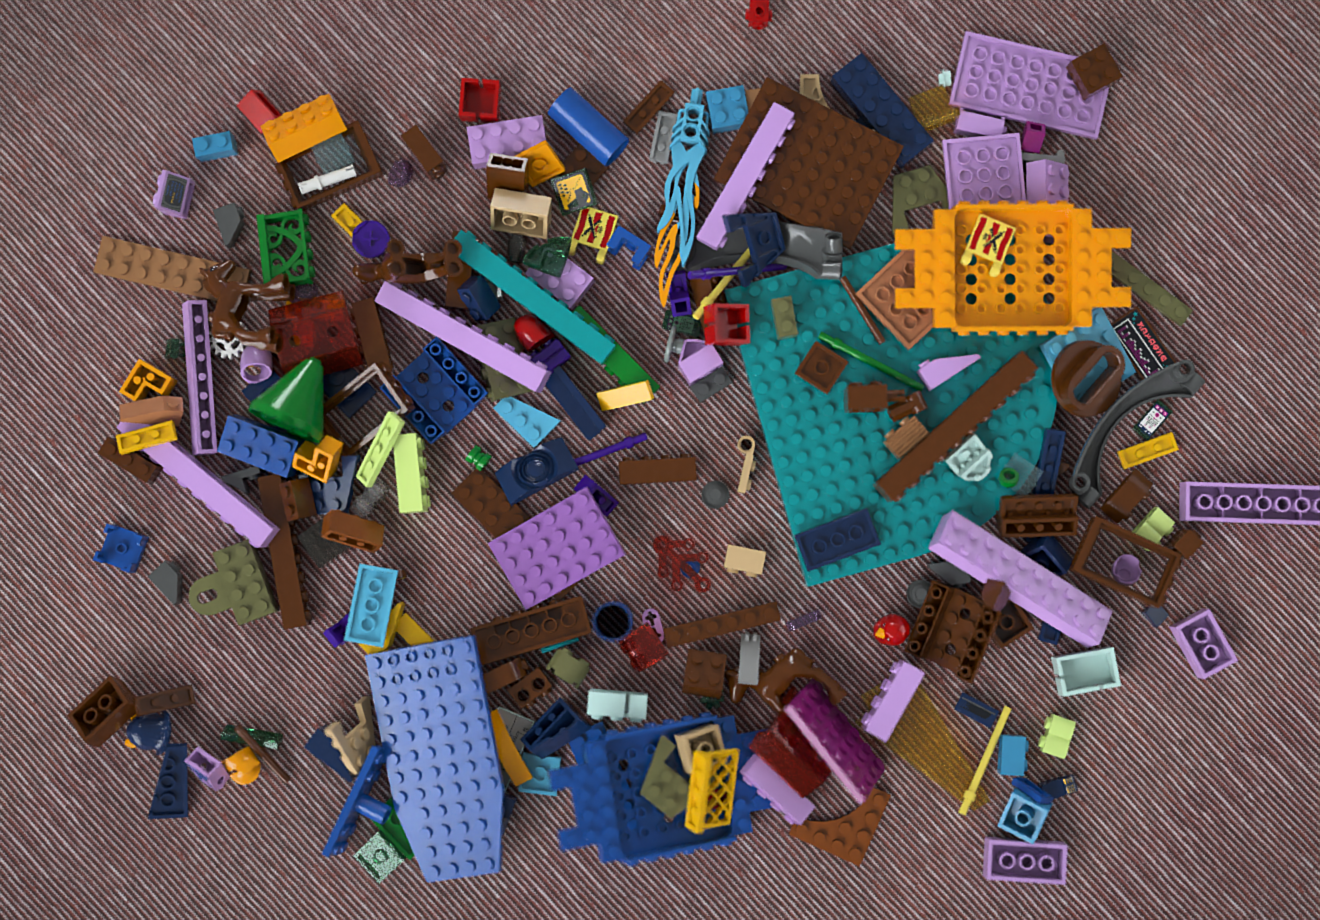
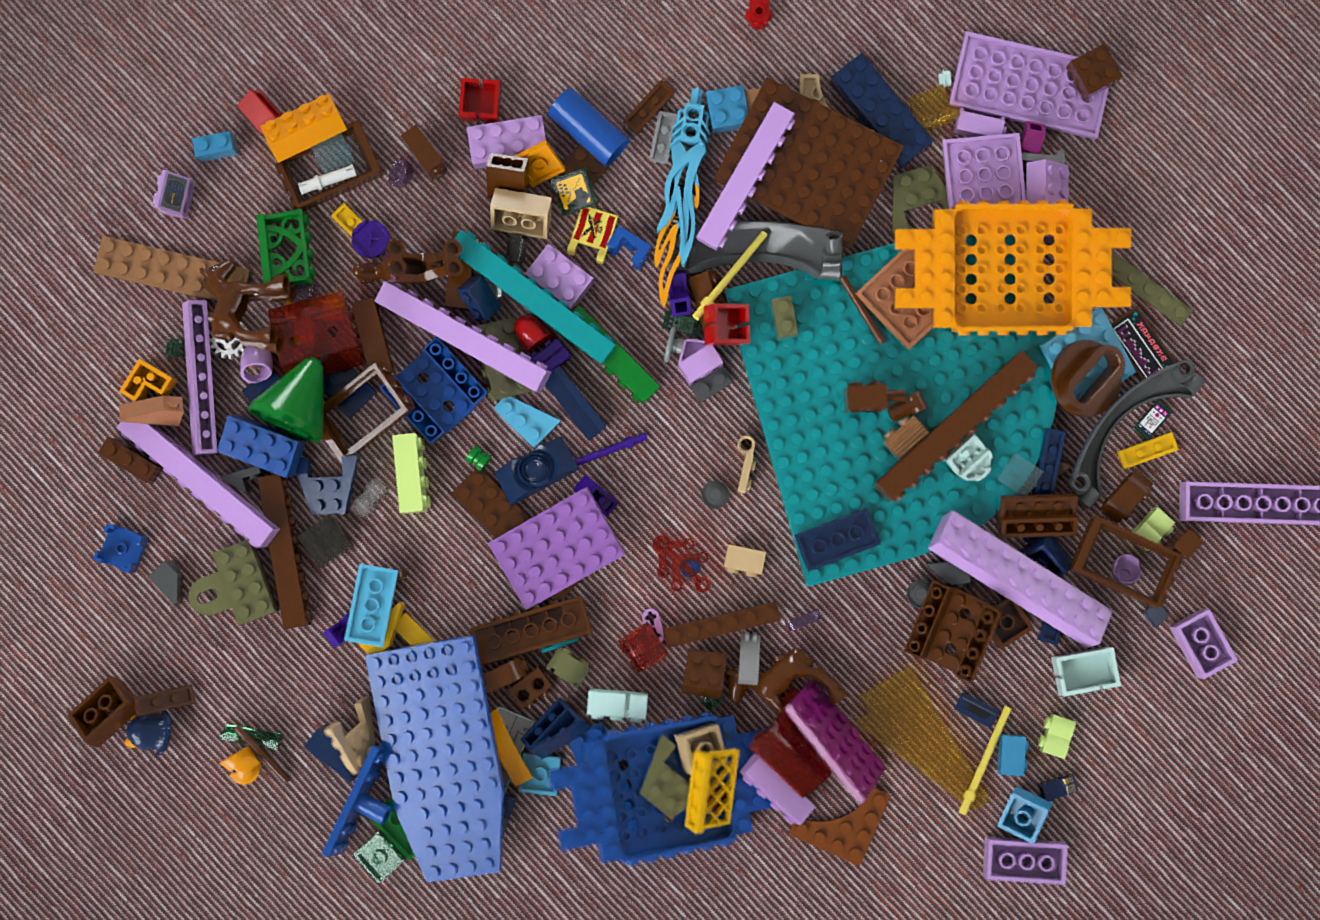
(146, 437): yellow tile -> none
(171, 790): dark blue wing -> none
(213, 775): lavender torso -> none
(230, 222): dark grey slope -> none
(297, 499): reddish brown brick -> none
(318, 460): light orange brick -> none
(352, 531): dark orange brick -> none
(380, 449): yellowish green plate -> none
(549, 257): clear green brick -> none
(601, 633): blue piece -> none
(625, 395): yellow tile -> none
(657, 470): reddish brown brick -> none
(708, 273): dark purple bar -> none
(763, 241): dark blue wing -> none
(821, 367): reddish brown plate -> none
(837, 343): green bar -> none
(892, 631): red piece -> none
(892, 699): lavender brick -> none
(941, 369): lavender slope -> none
(989, 240): flag -> none
(995, 594): reddish brown brick -> none
(1008, 483): green piece -> none
(1032, 790): blue tile -> none

